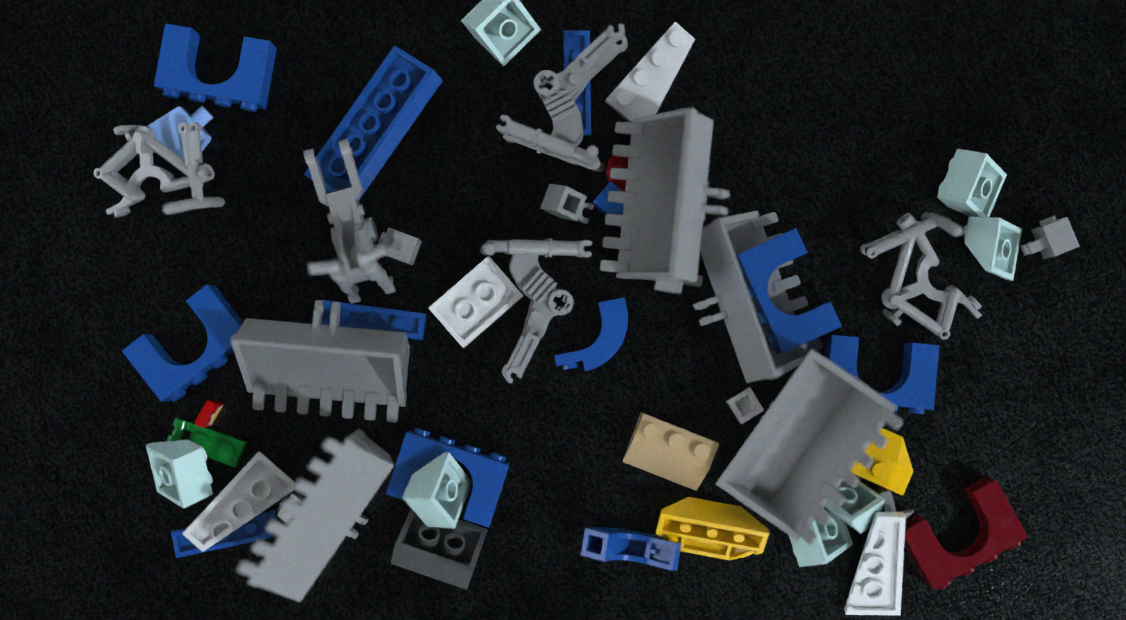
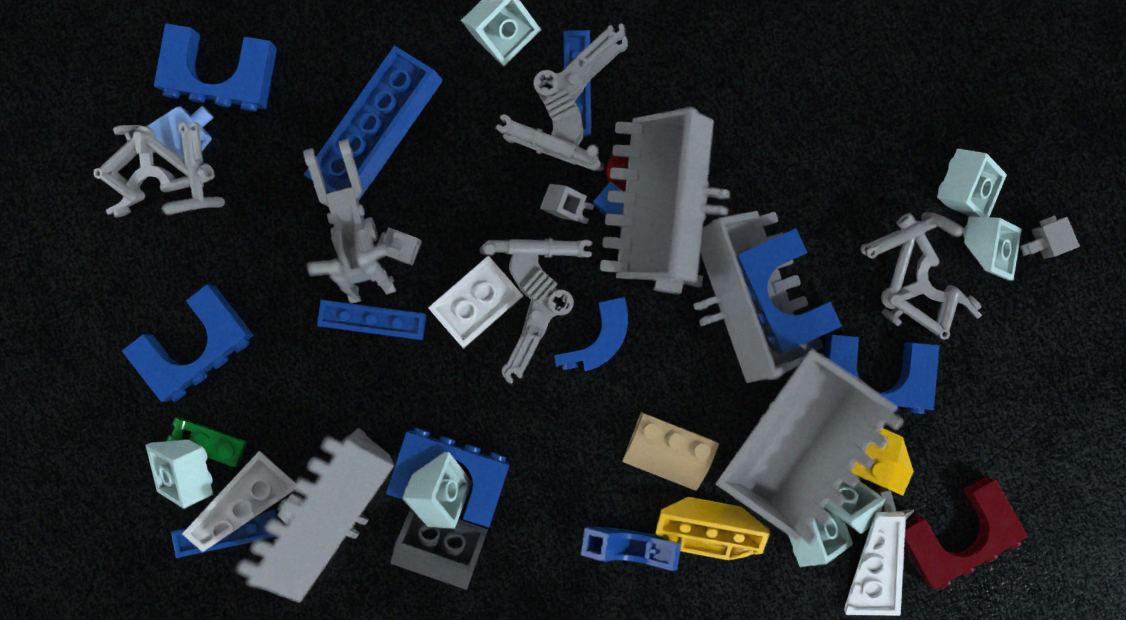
(208, 413): red tile -> none
(323, 364): light grey piece -> none
(651, 78): white wing -> none
(745, 405): white plate -> none

